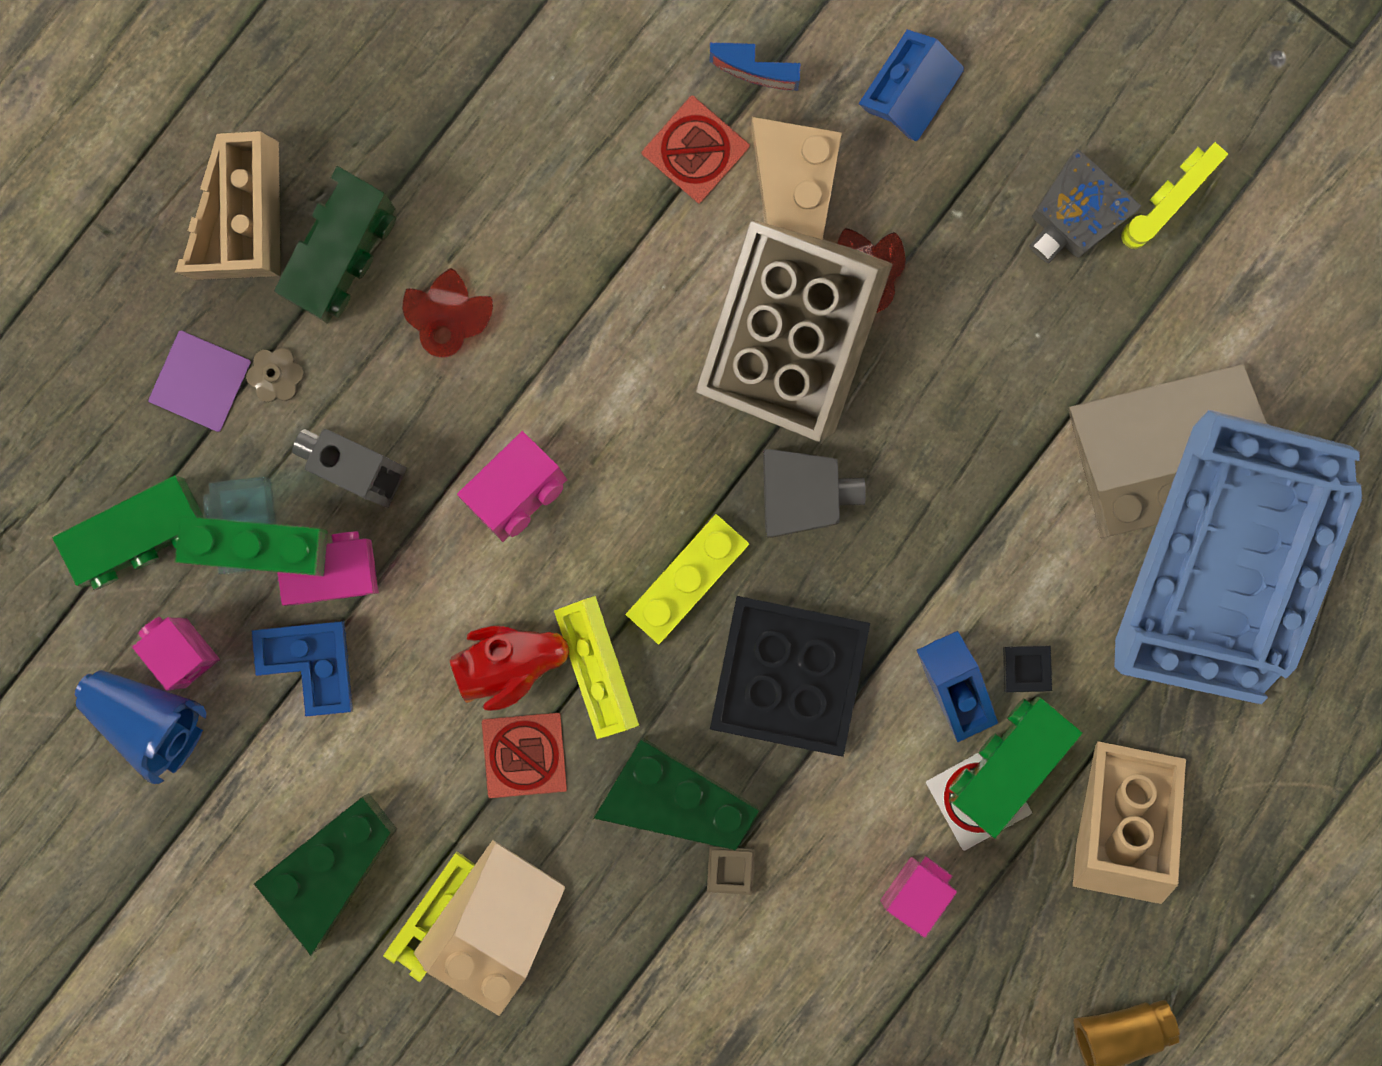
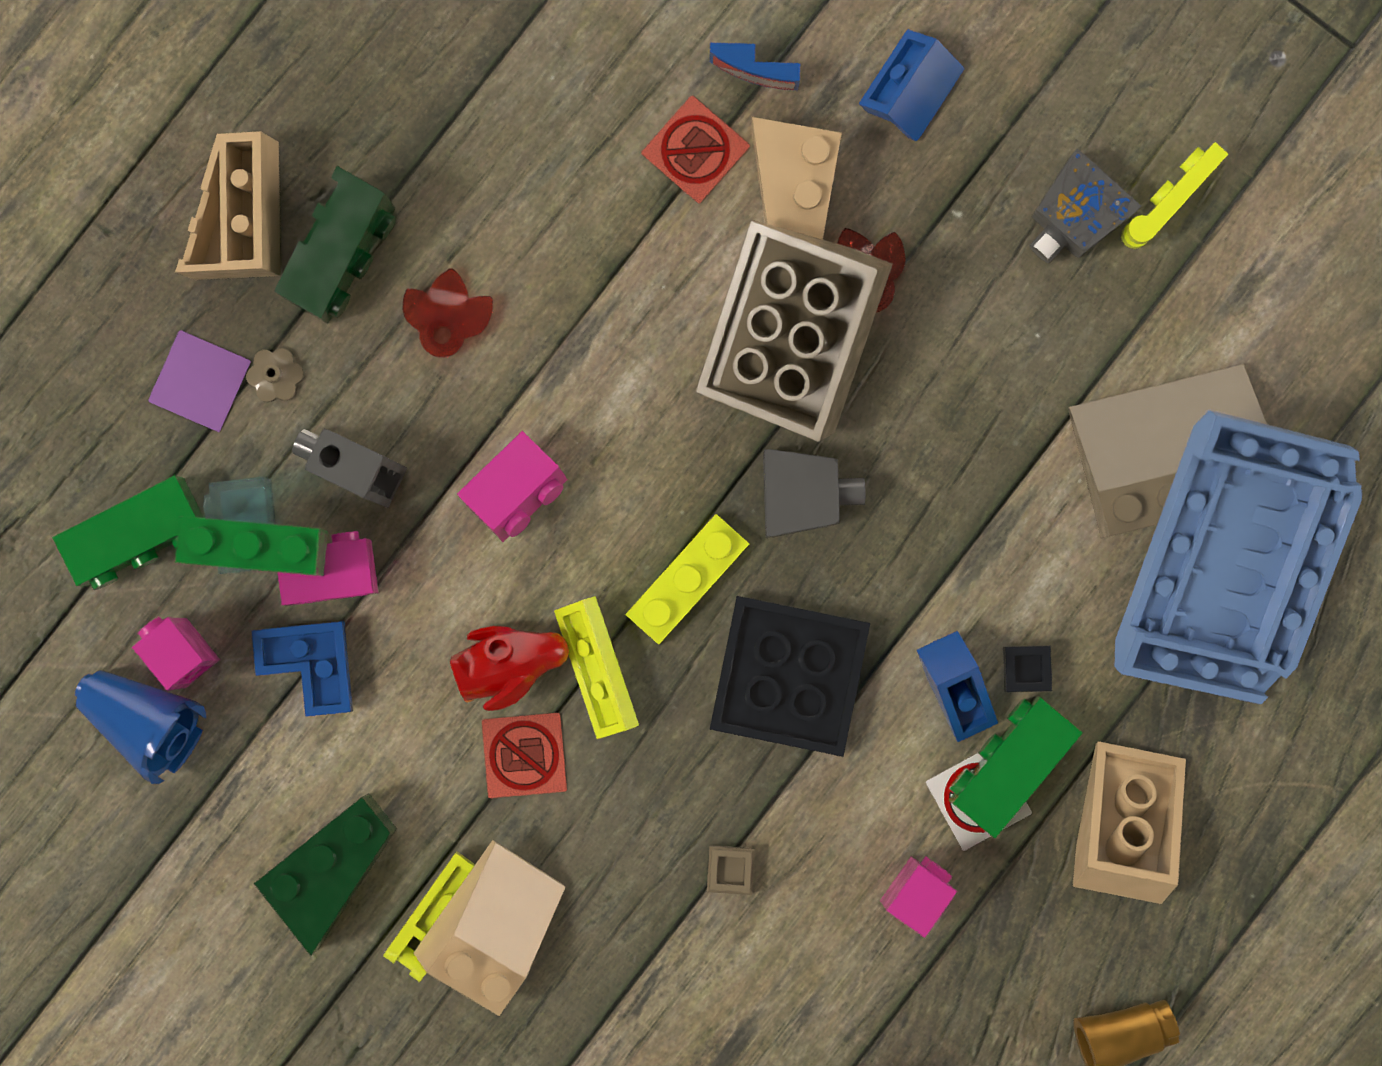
(675, 800): dark green wedge -> none

